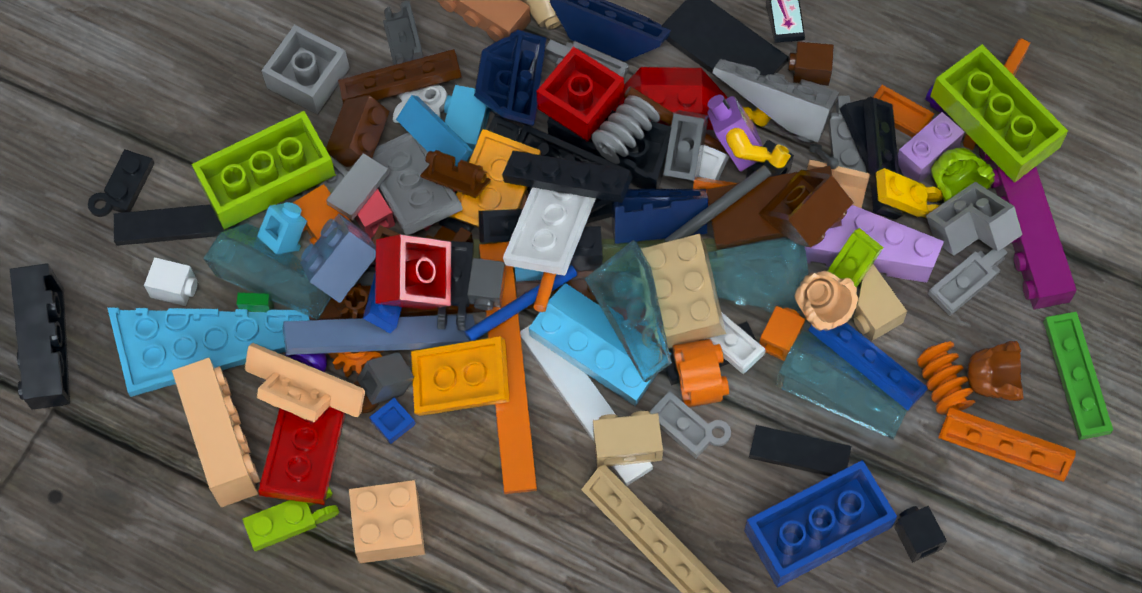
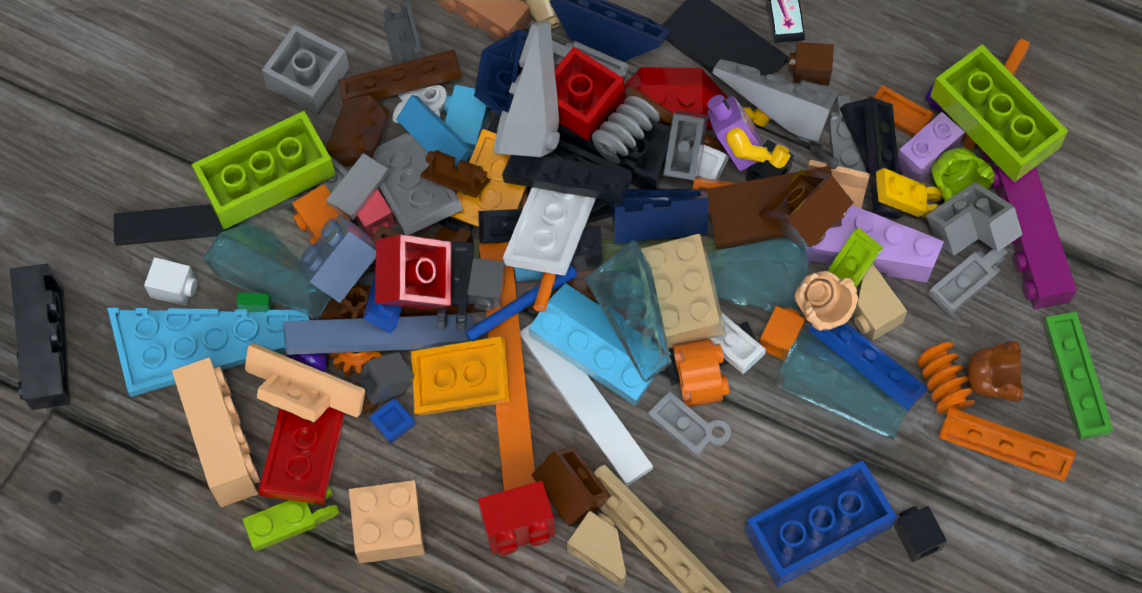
(123, 184): black hinge -> none
(282, 228): medium azure brick -> none
(517, 518): none -> red brick
(533, 114): none -> light grey wedge
(571, 485): none -> reddish brown brick
(599, 546): none -> tan slope
(627, 439): tan brick -> none
(720, 204): dark grey bar -> none
(799, 451): black tile -> none

